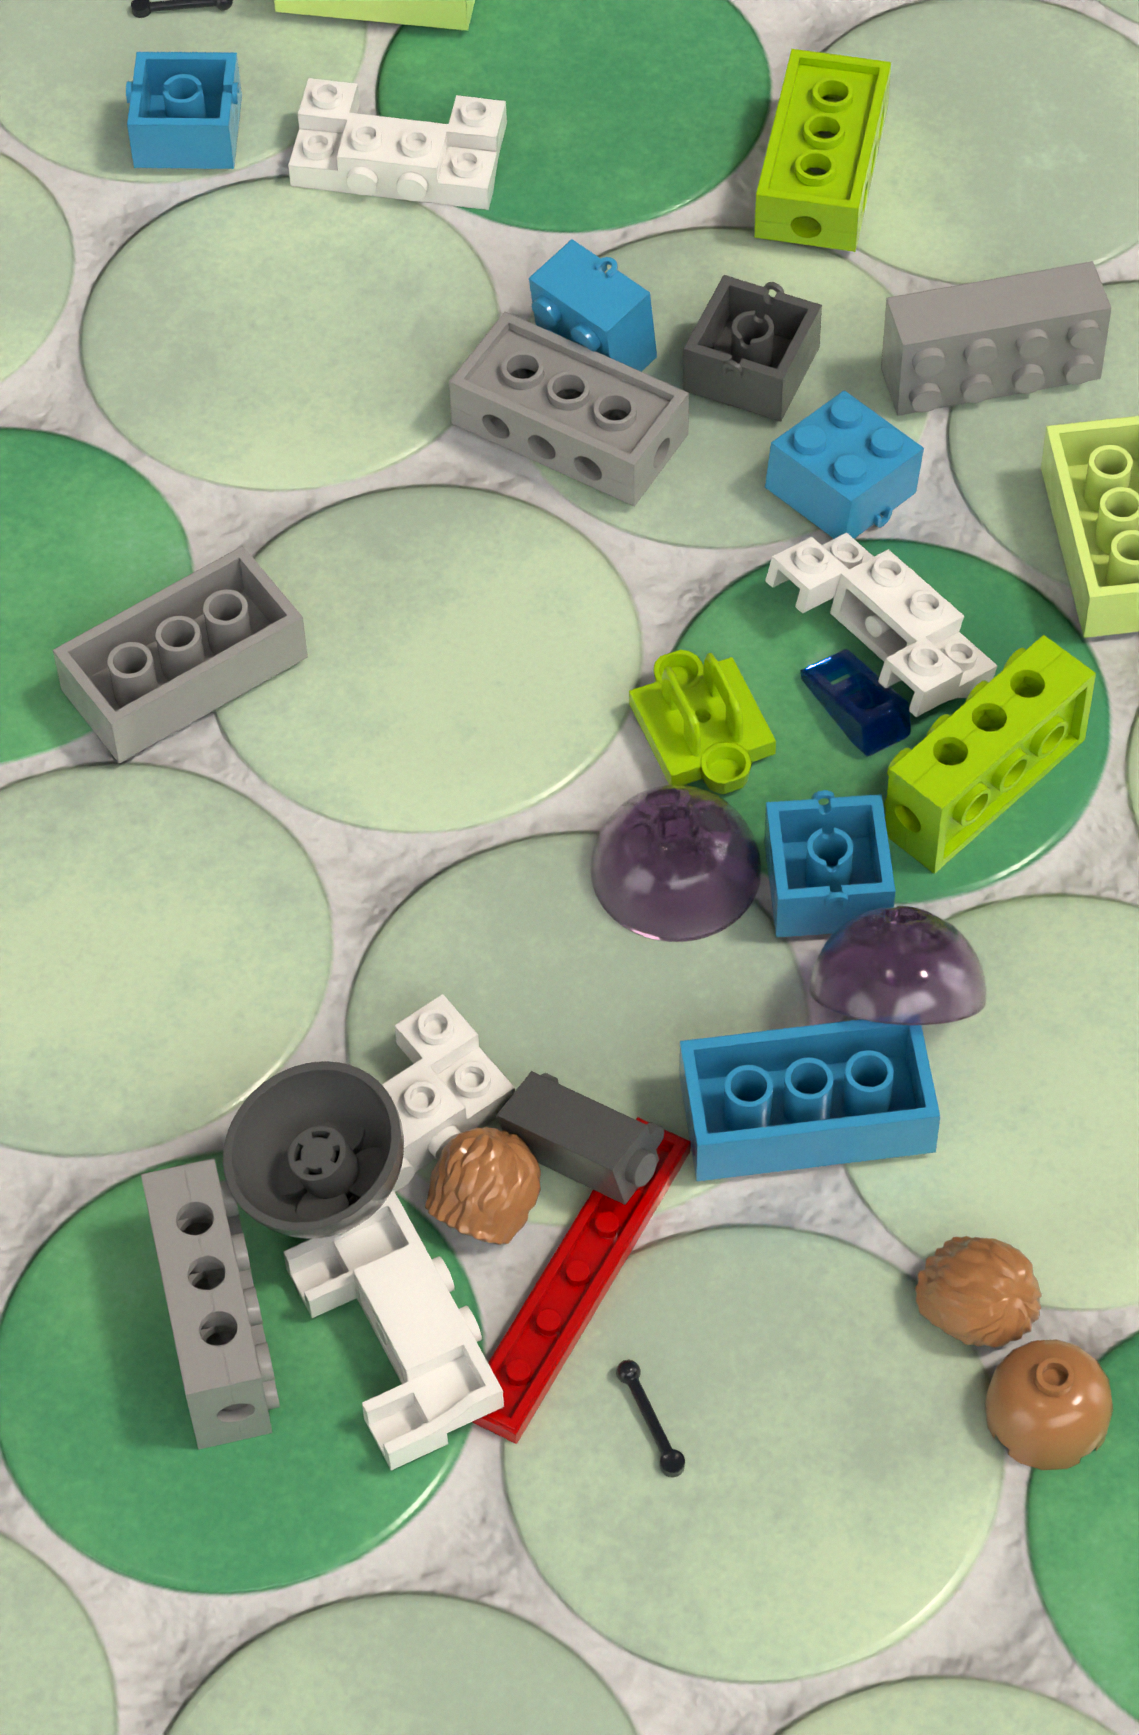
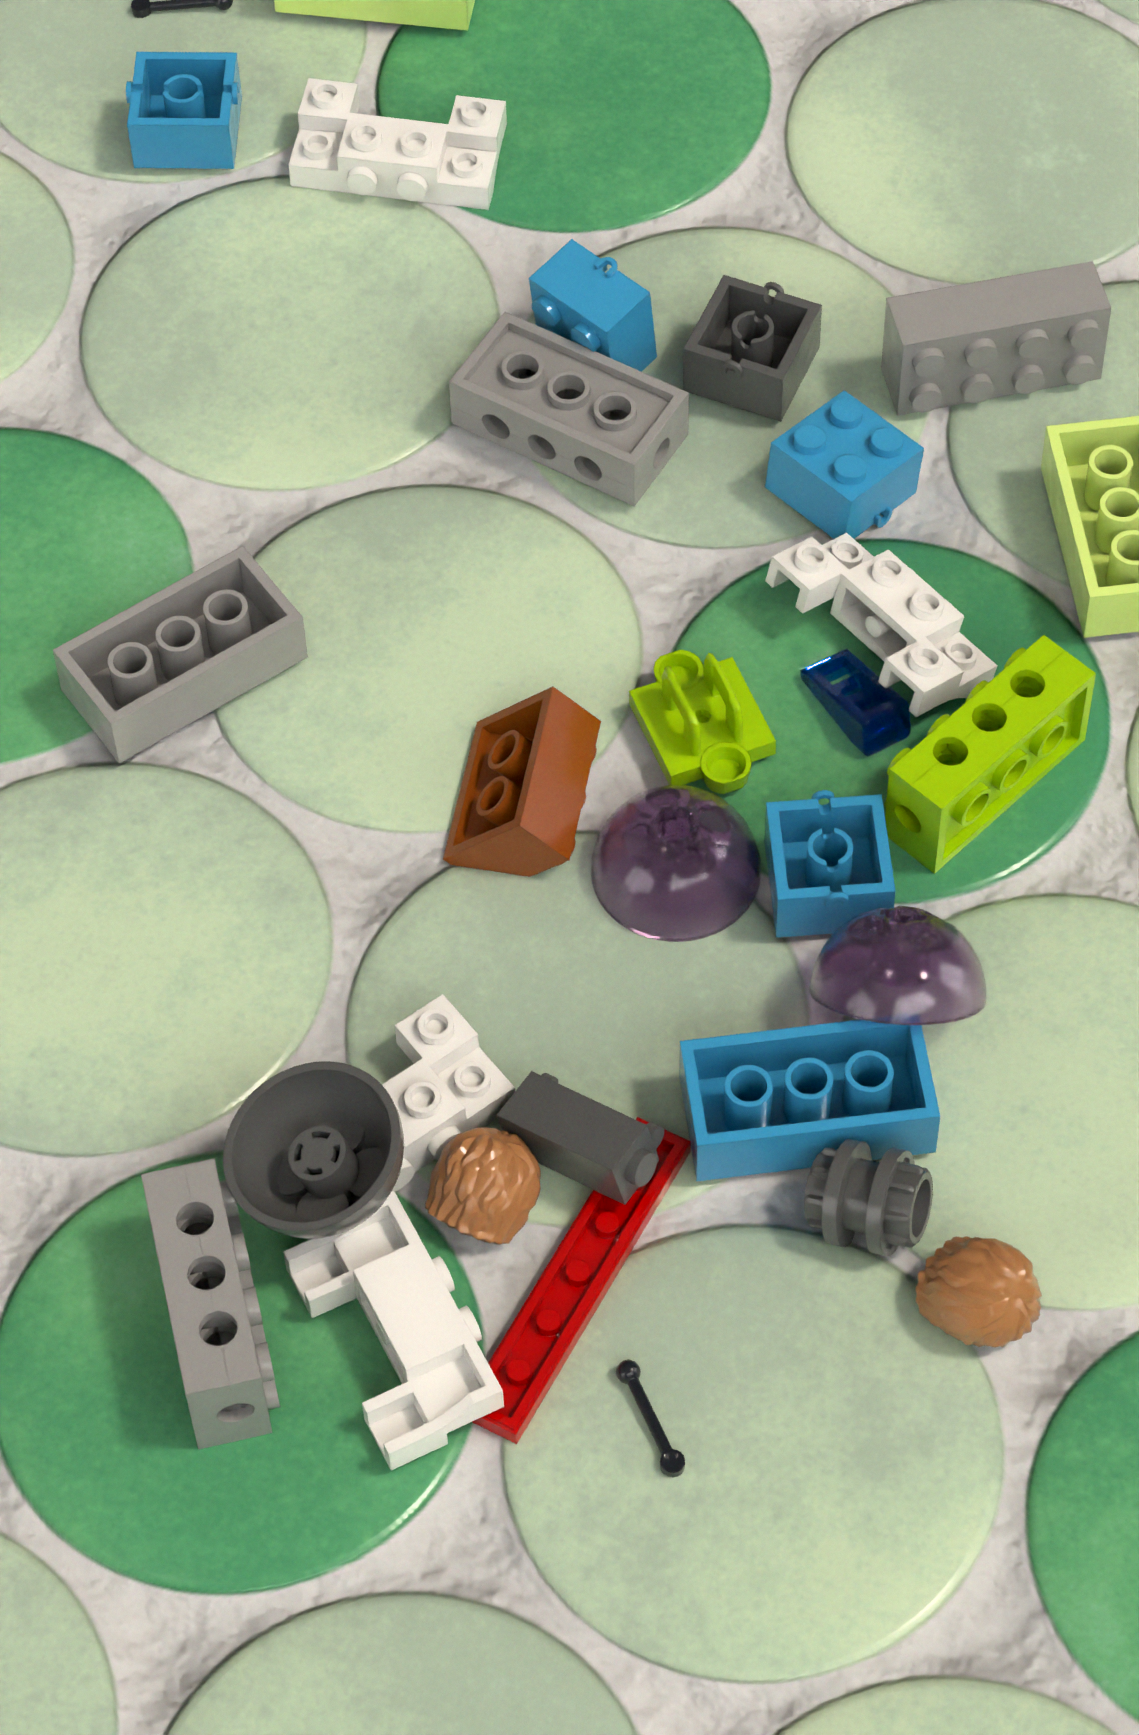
(524, 786): none -> dark orange slope
(822, 95): lime brick -> none
(879, 1199): none -> dark grey piece
(1049, 1404): medium nougat cylinder -> none

